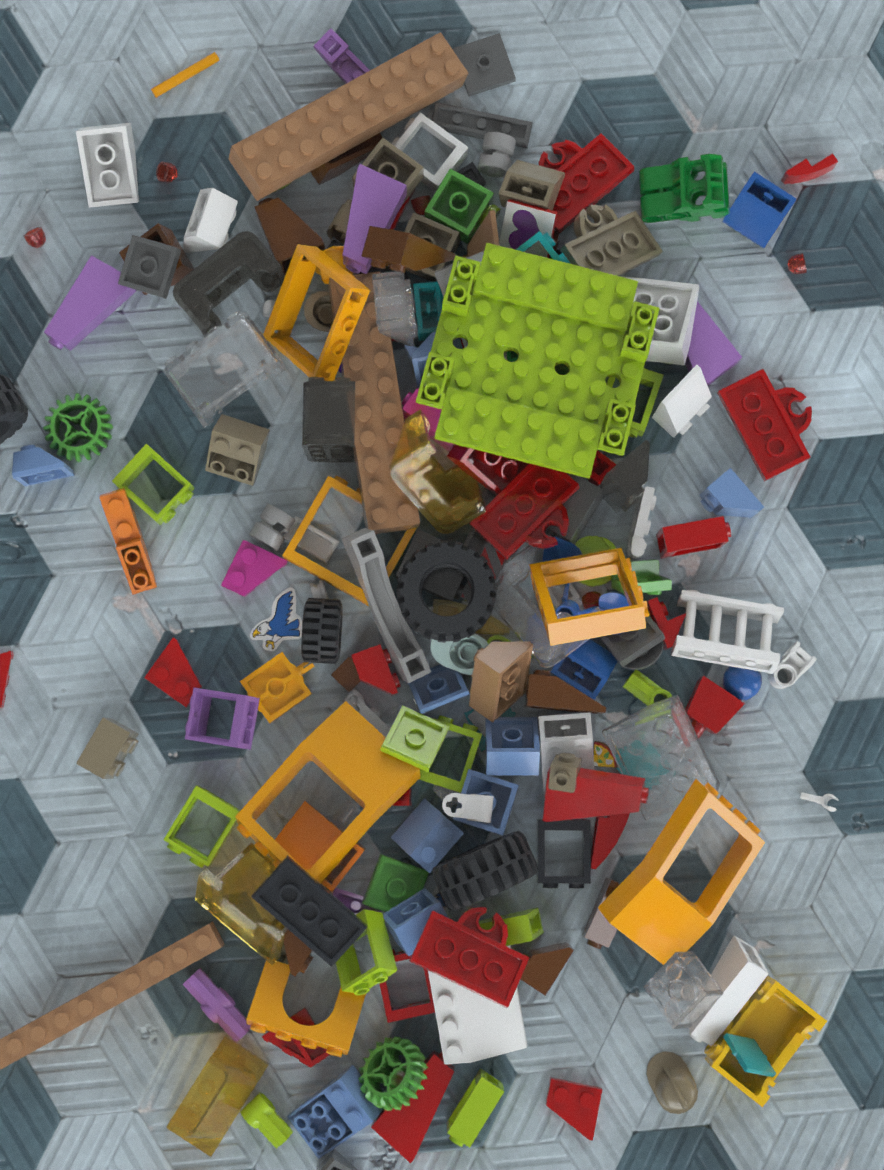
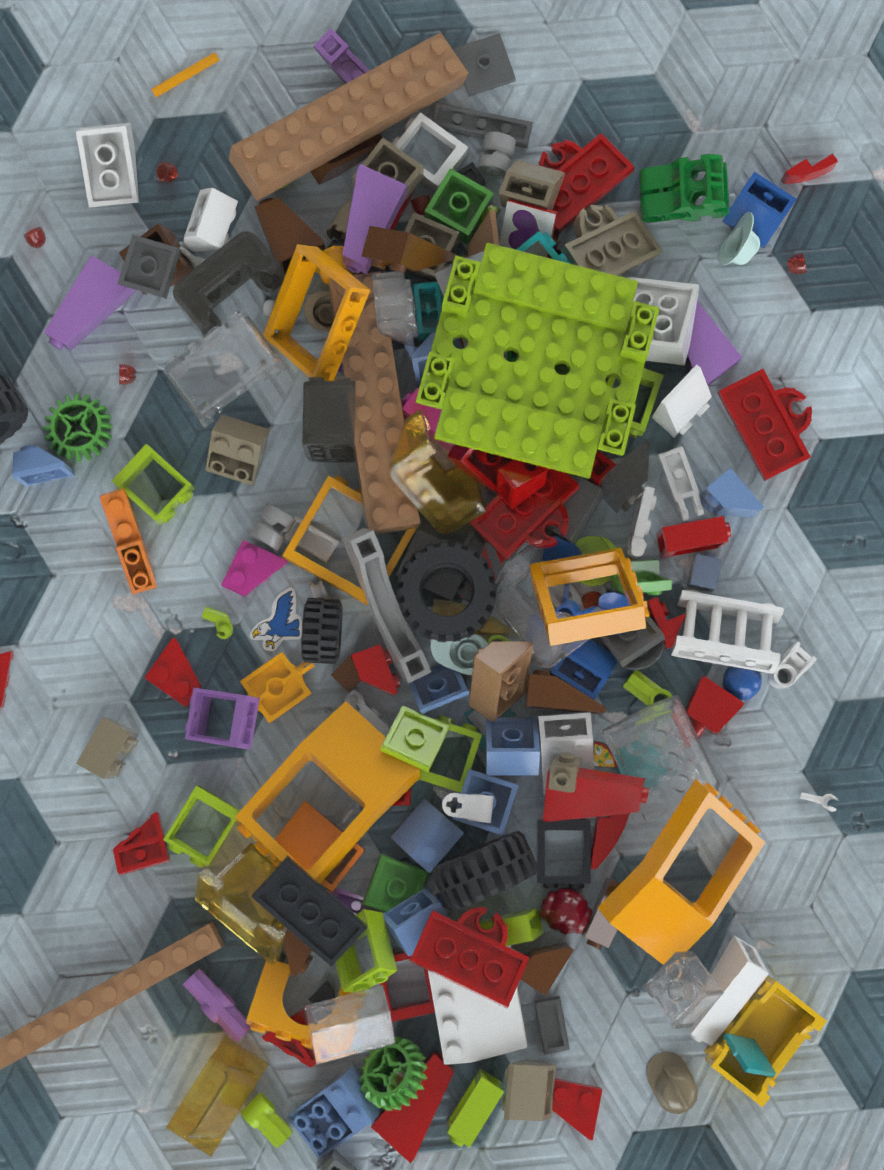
(126, 374): none -> clear red hinge
(142, 847): none -> red wing
(196, 261): none -> white hand
(221, 621): none -> lime arm
(323, 993): none -> black tile
(349, 1024): none -> clear slope
(519, 481): none -> red torso
(529, 1090): none -> dark tan slope
(551, 1025): none -> dark grey tile
(566, 911): none -> dark red hair
(680, 480): none -> white hinge
(704, 571): none -> sand blue brick
(740, 243): none -> light aqua piece

